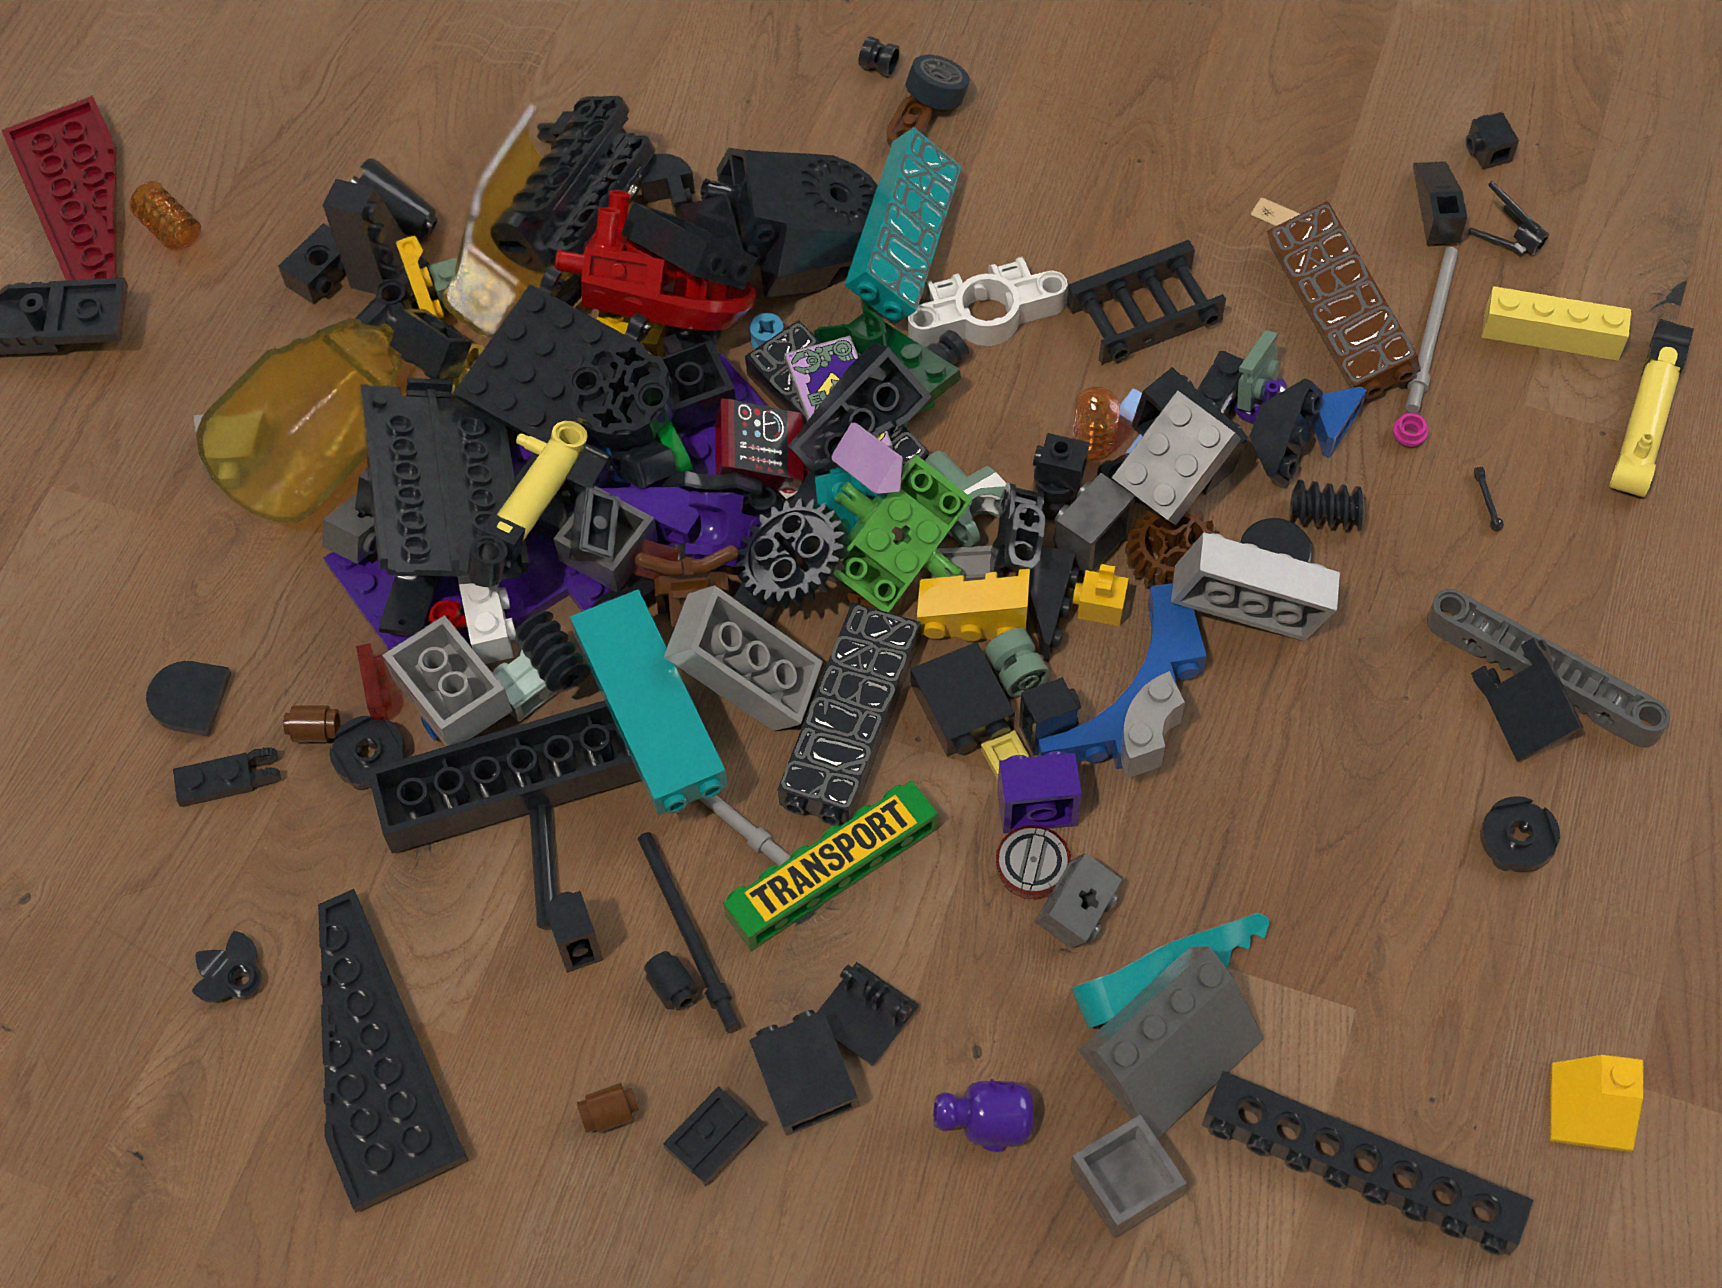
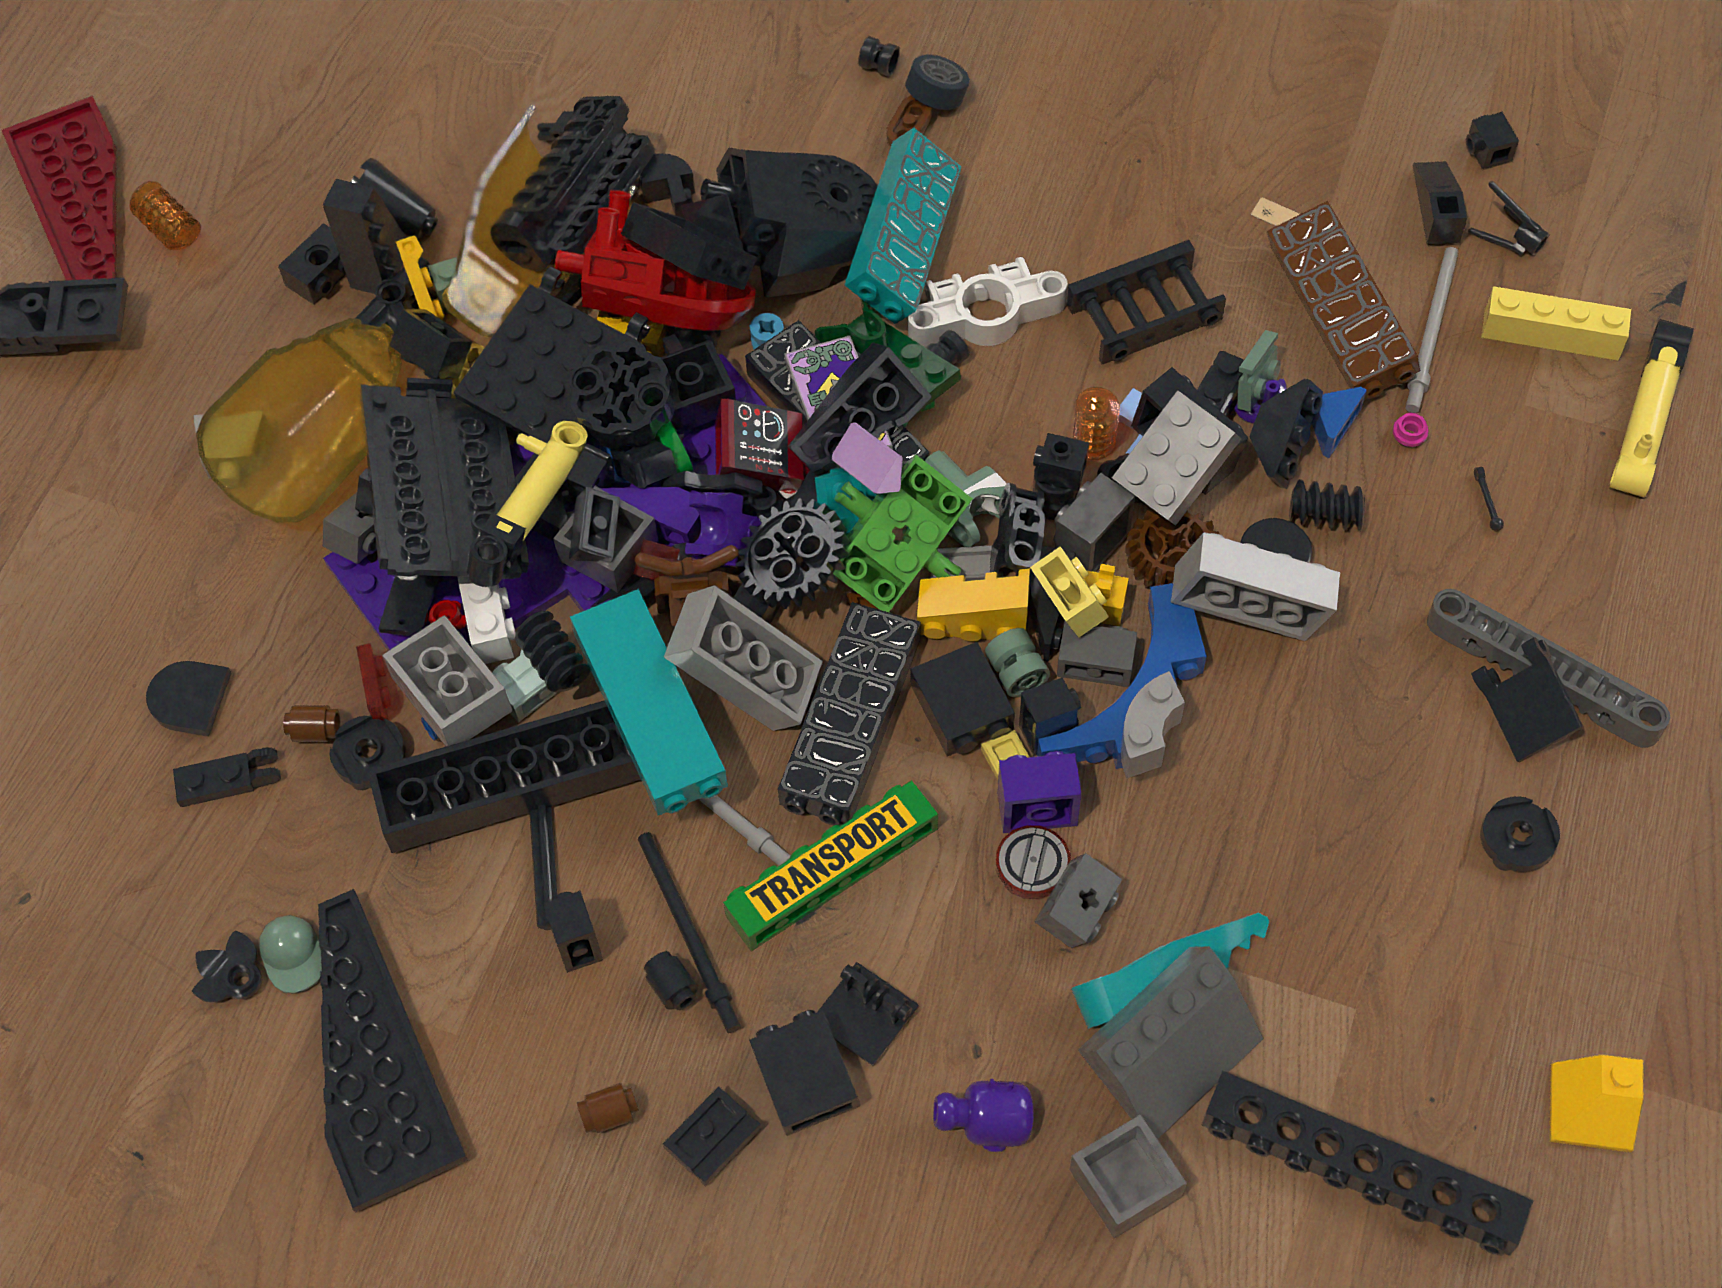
(291, 954): none -> sand green cap
(1069, 591): none -> light yellow brick
(1098, 655): none -> dark grey brick

